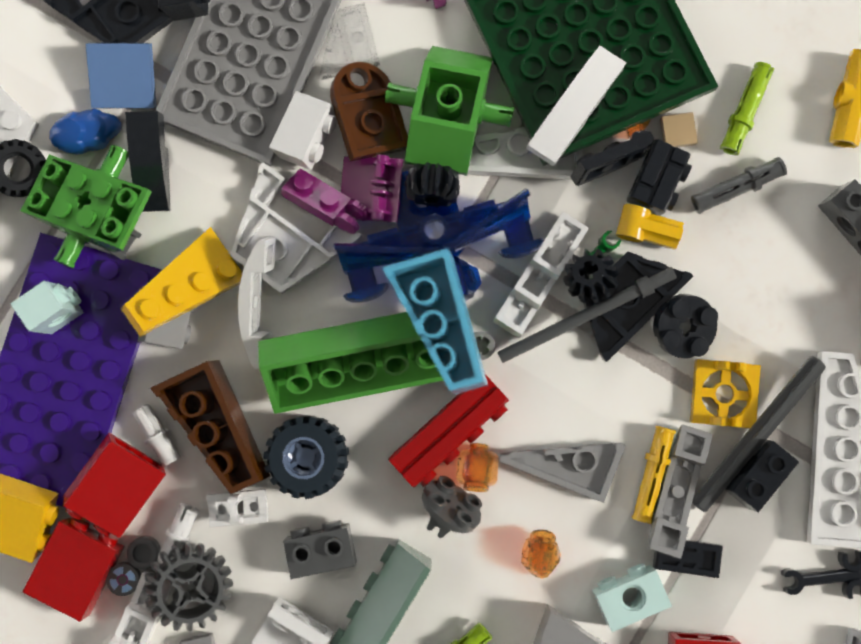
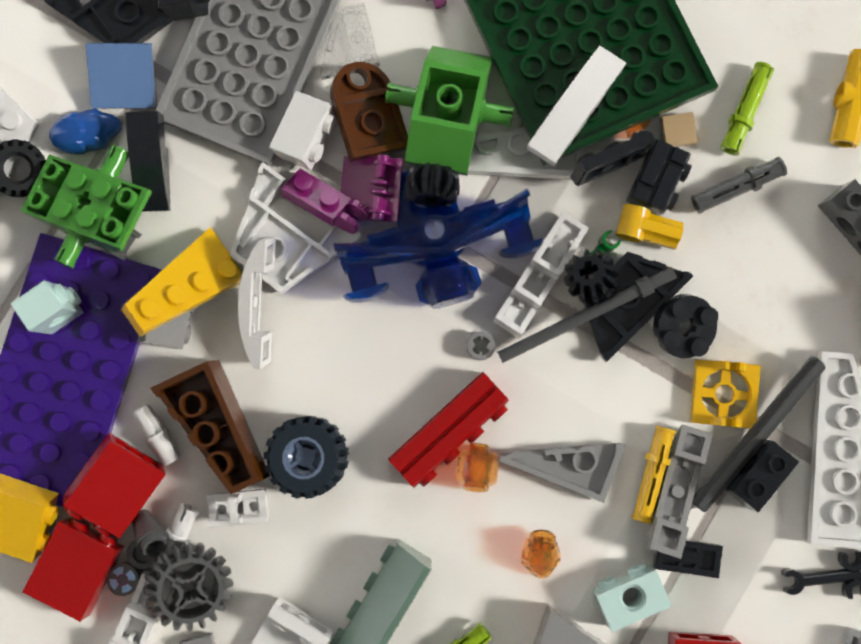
(149, 535): none -> dark grey cone
(319, 550): dark grey brick -> none
(344, 362): bright green brick -> none
(437, 307): medium azure wedge -> none
(450, 507): dark grey plate -> none

